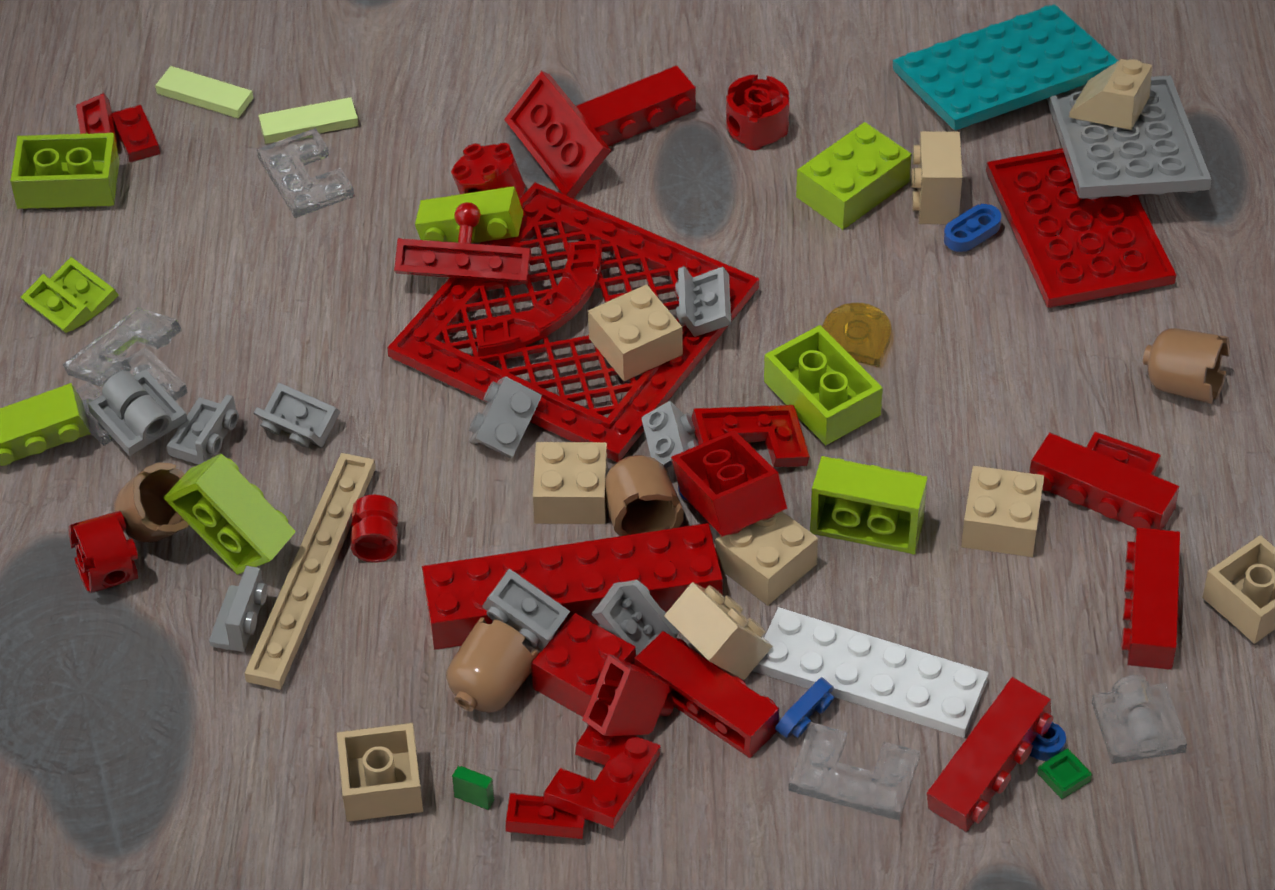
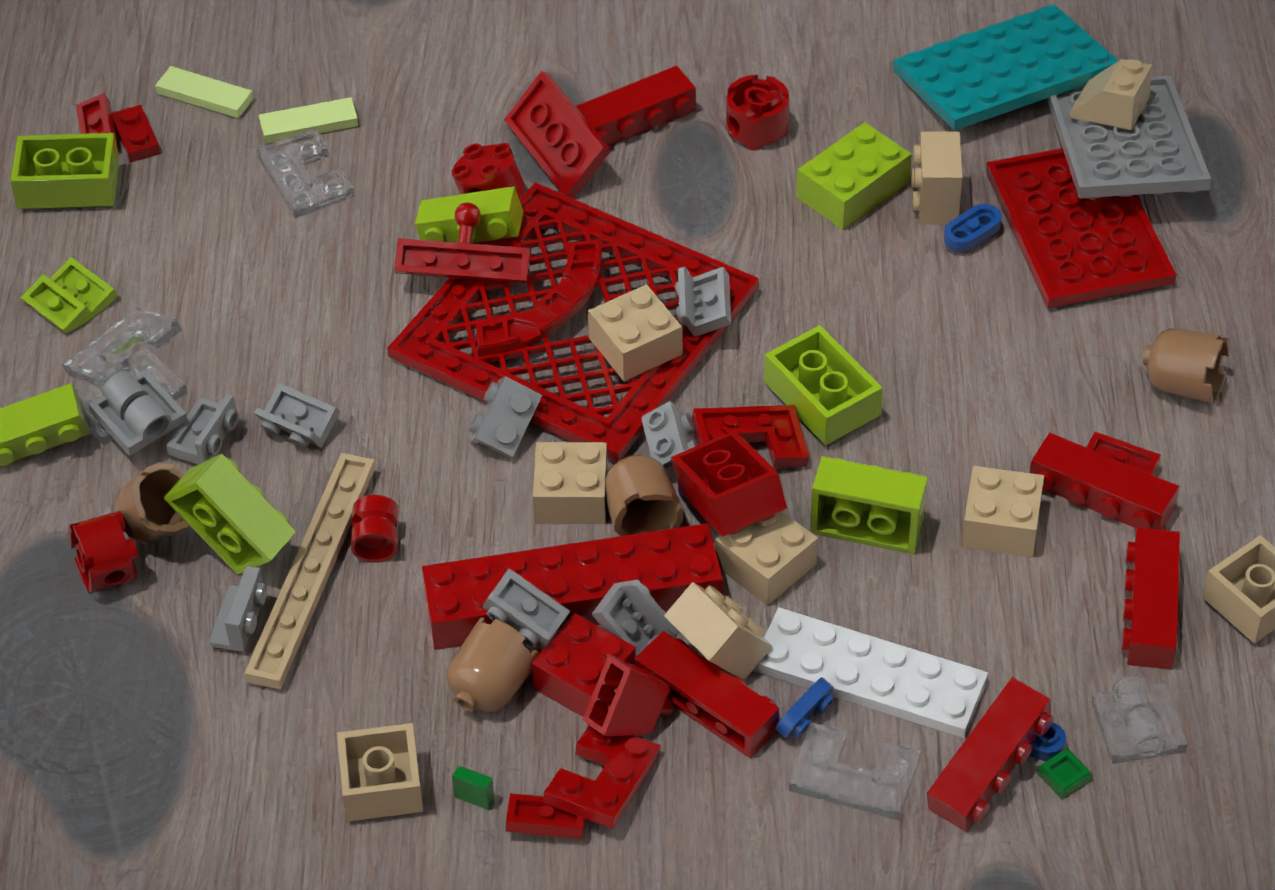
(861, 331): clear yellow tile -> none

